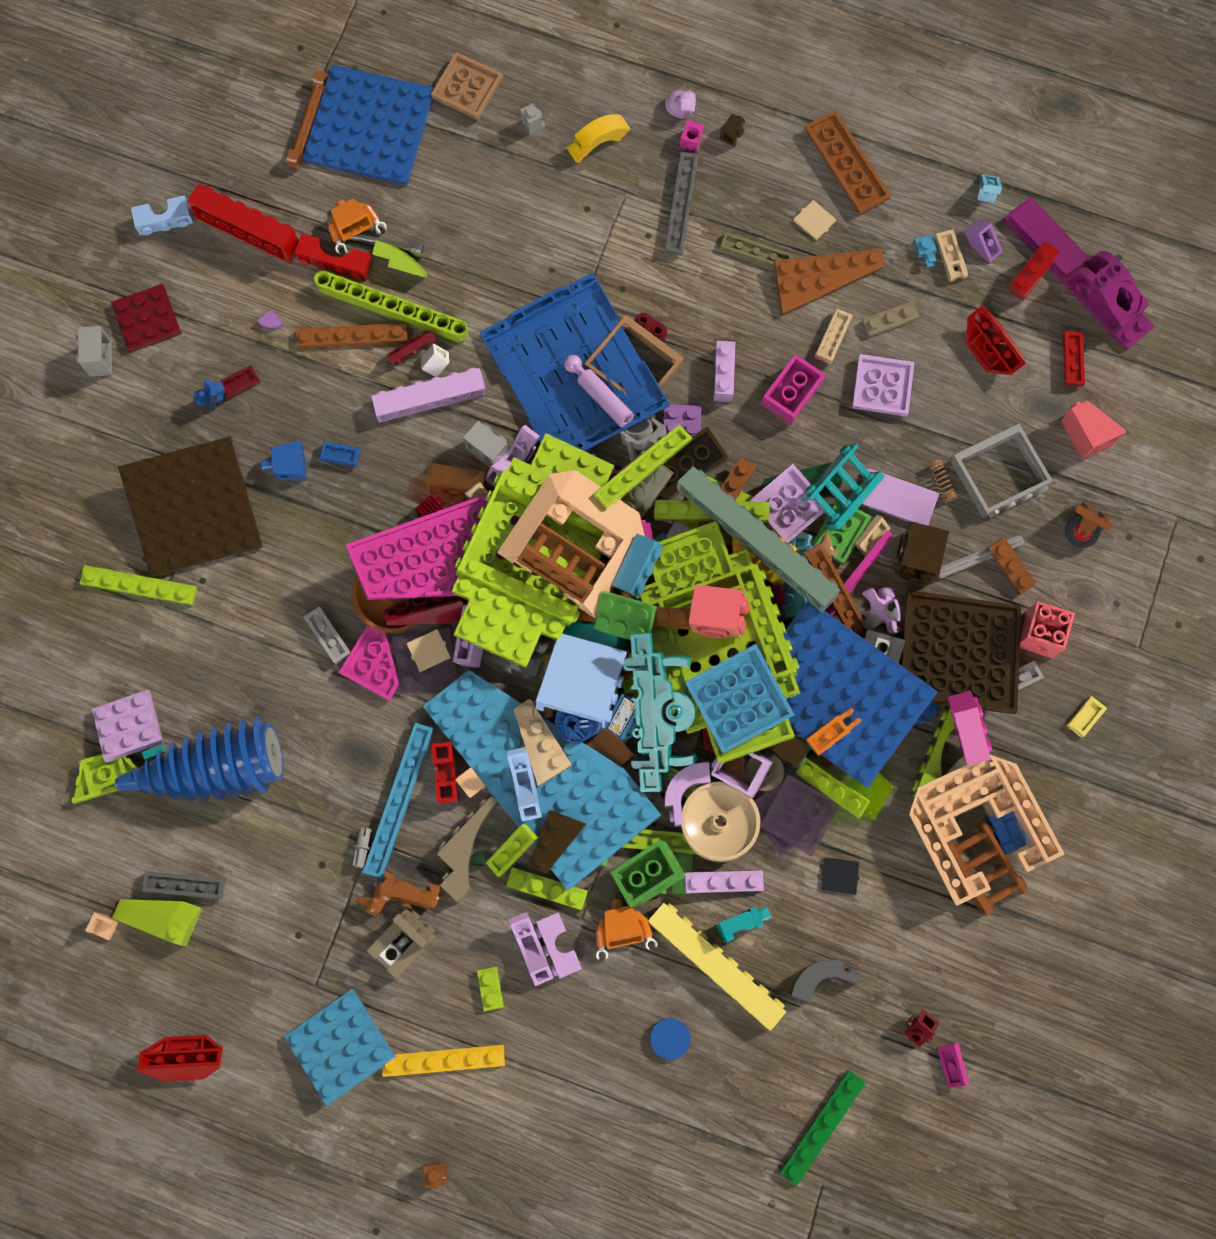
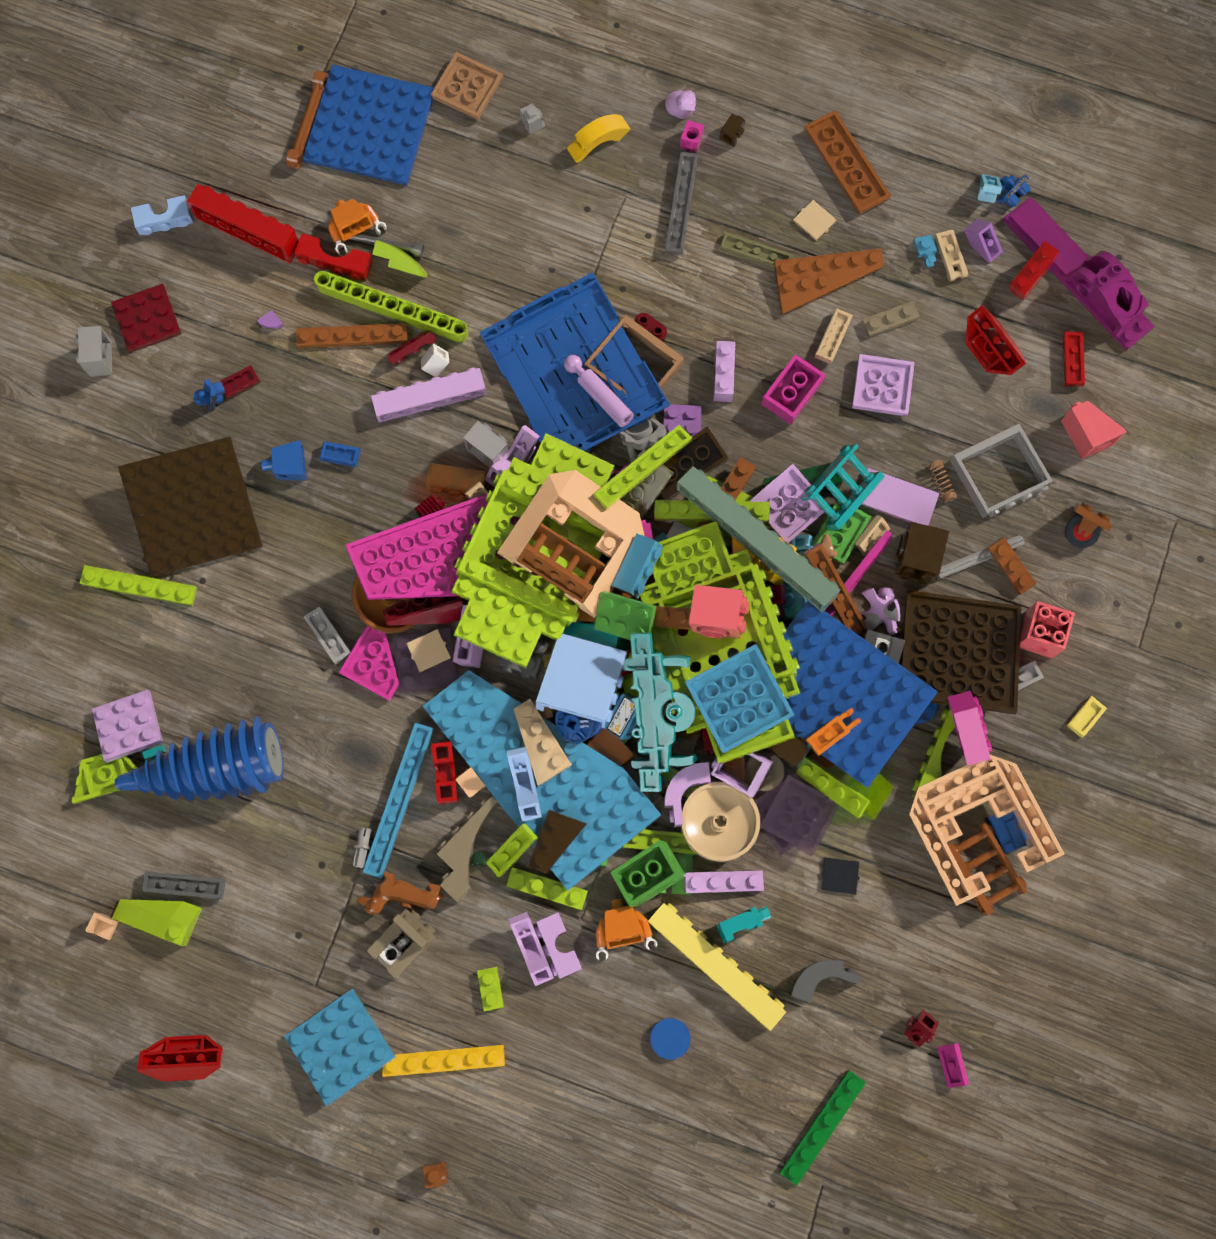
(1011, 186): none -> blue hips

